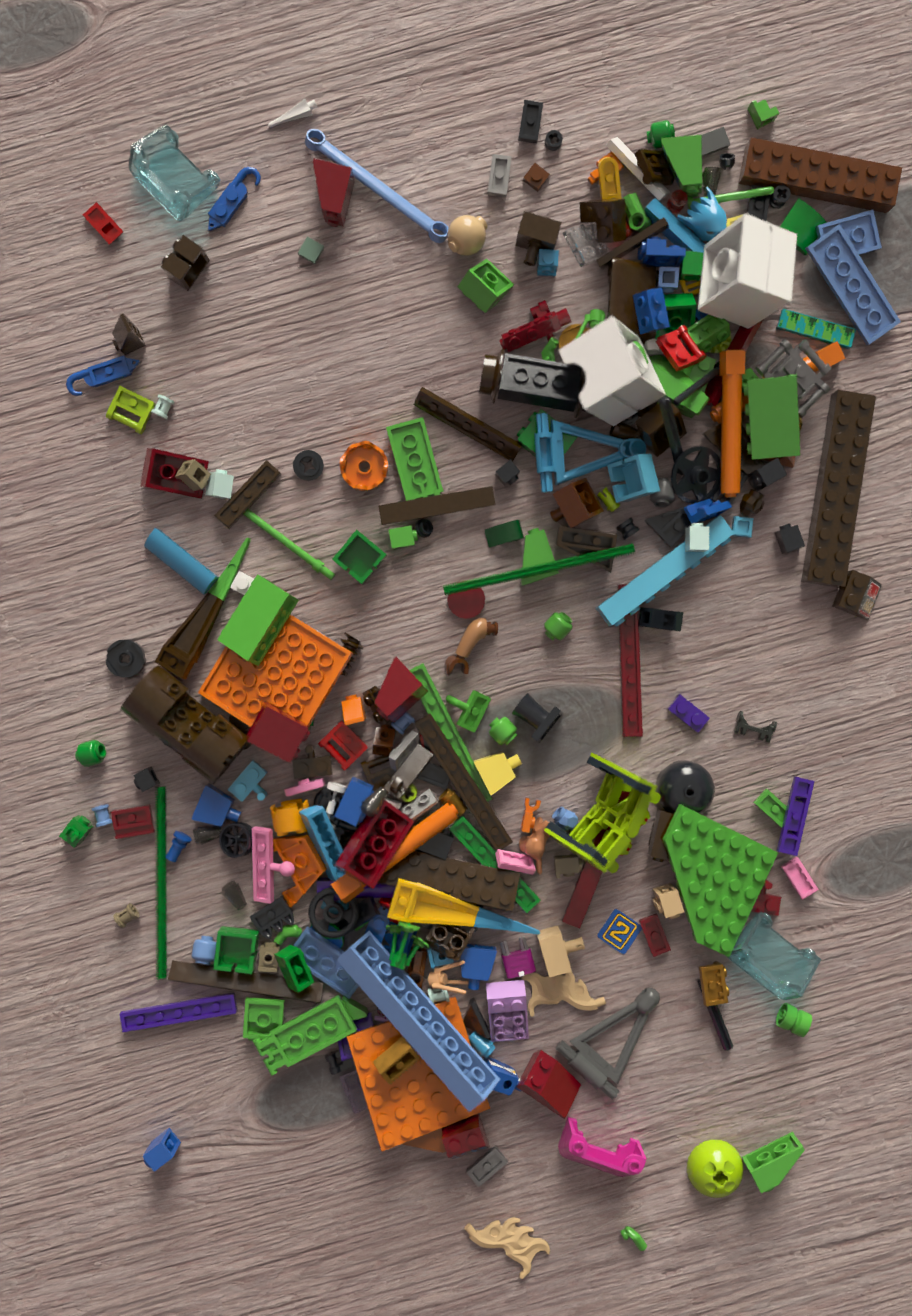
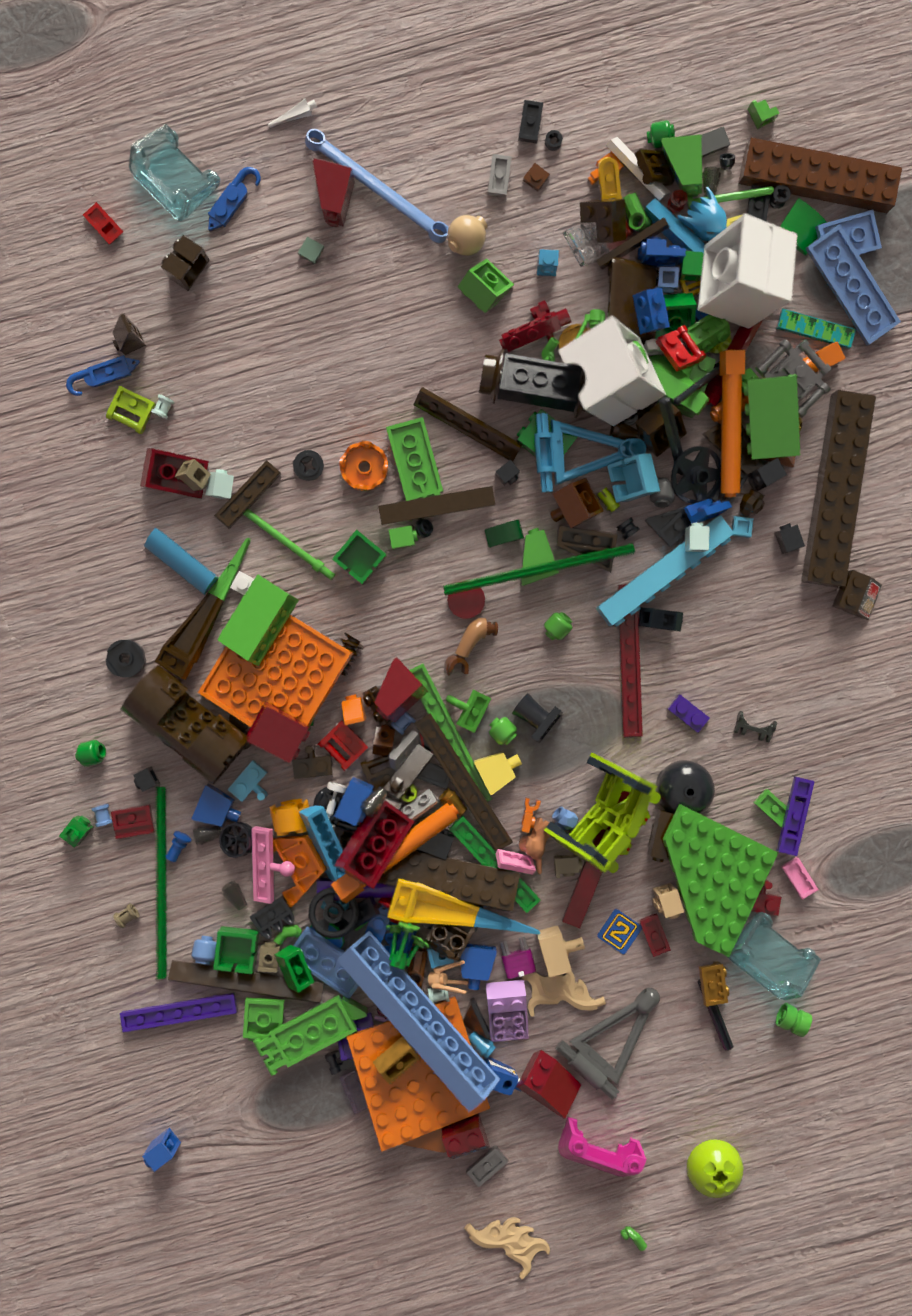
(304, 785): bright pink plate -> none
(536, 233): dark brown brick -> none
(773, 1161): bright green slope -> none

